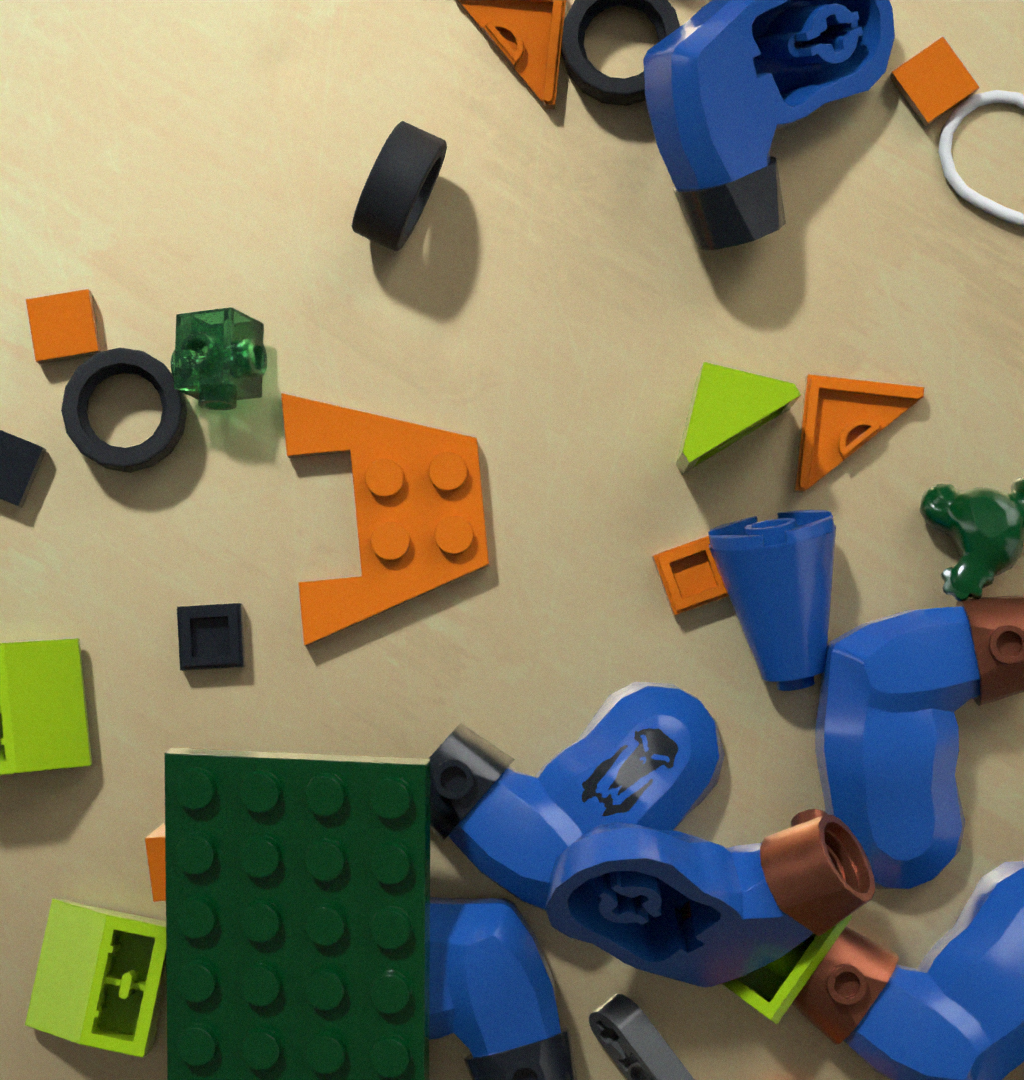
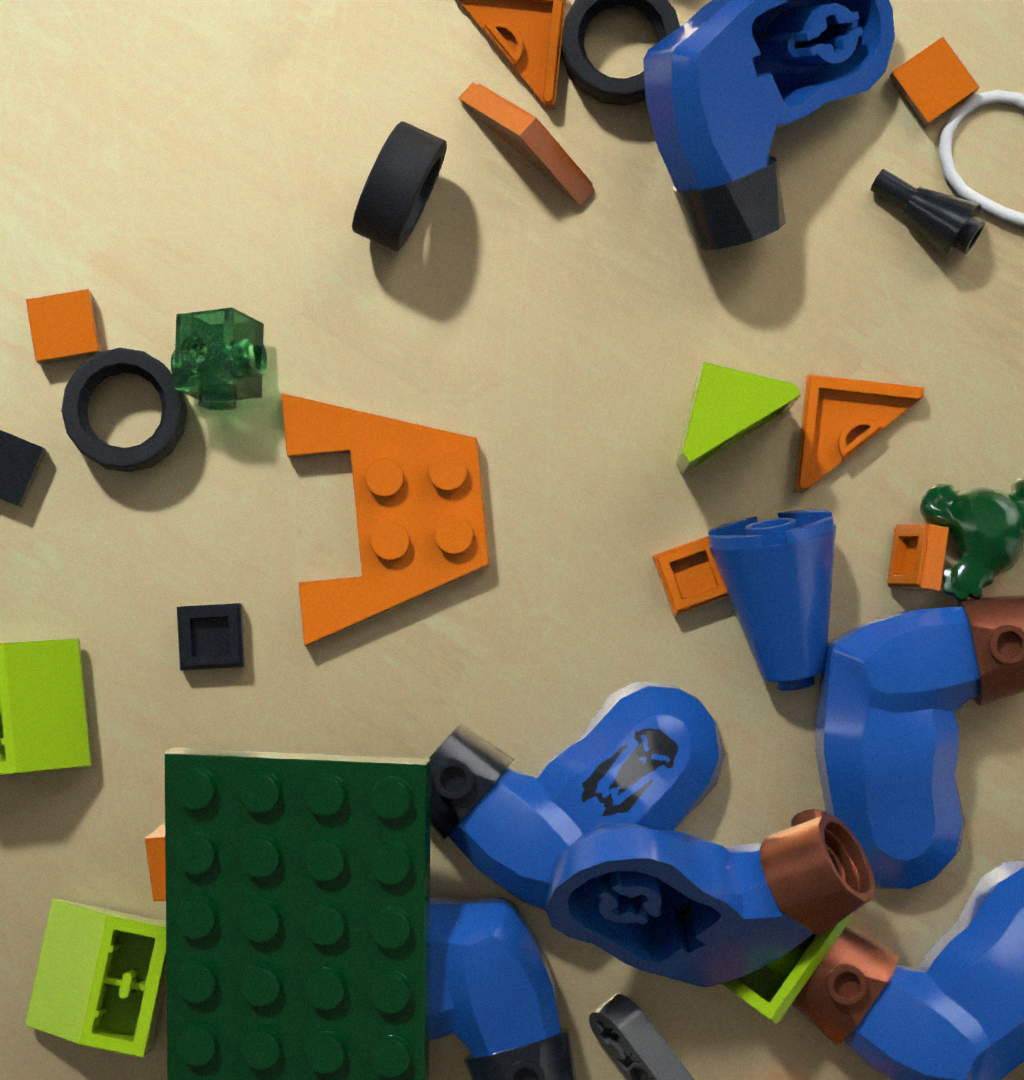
(529, 139): none -> orange tile
(917, 557): none -> orange tile
(942, 218): none -> black cone

